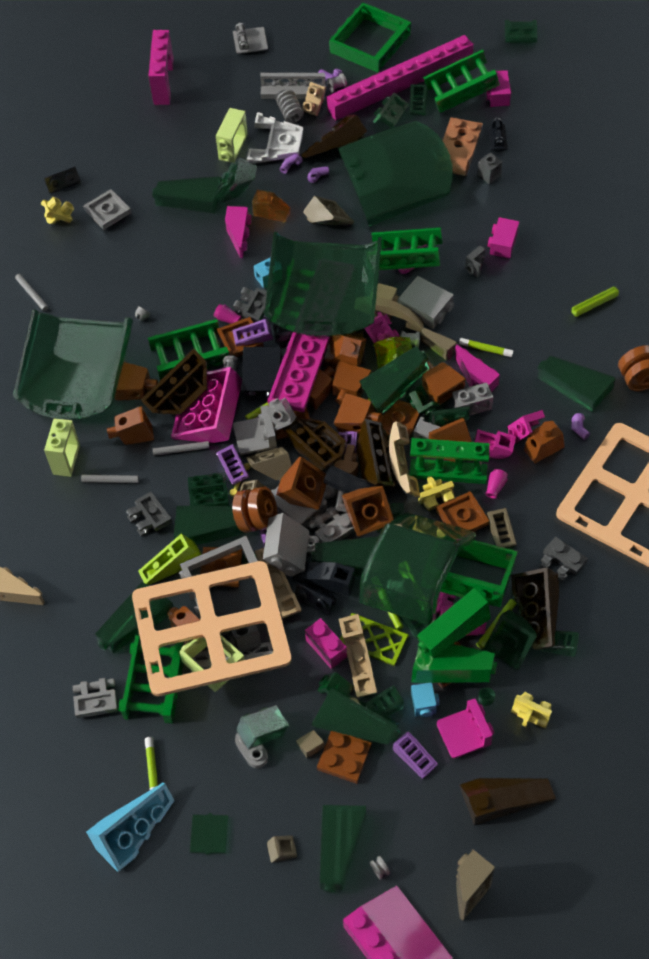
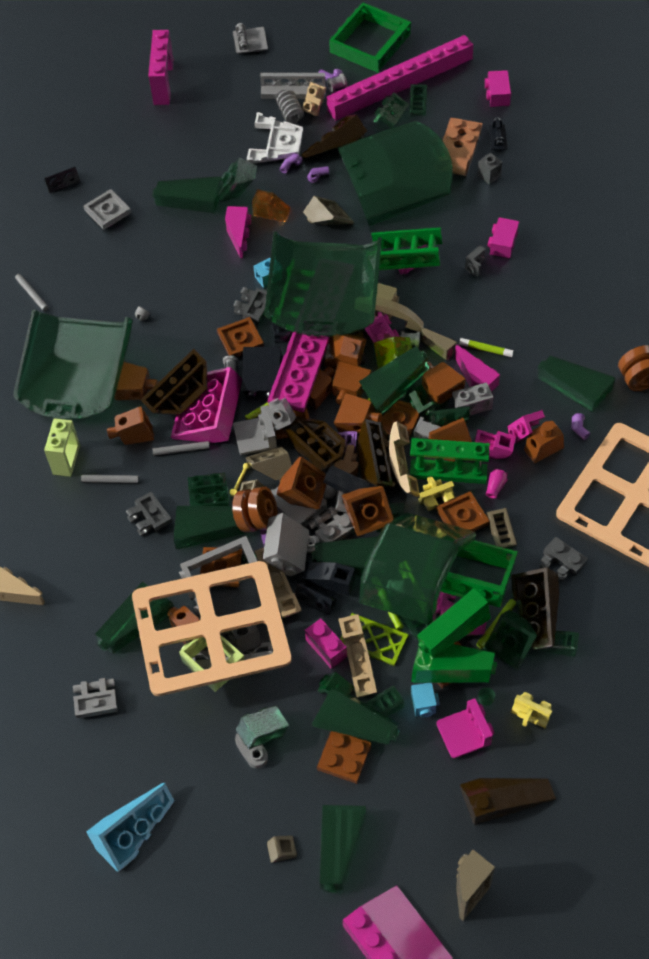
(55, 212): light yellow hips -> none
(151, 763): lime bar -> none
(167, 708): green fence -> none
(169, 559): lime slope -> none
(192, 333): green fence -> none
(209, 834): clear green piece -> none
(225, 314): dark pink cone -> none
(227, 452): medium lavender slope -> none
(231, 135): yellowish green window -> none
(254, 338): medium lavender slope -> none
(310, 744): dark tan slope -> none
(379, 867): light grey bush -> none
(403, 754): medium lavender slope -> none
(427, 301): light grey brick -> none
(466, 91): green fence -> none
(520, 31): clear green plate -> none
(595, 301): lime axle -> none

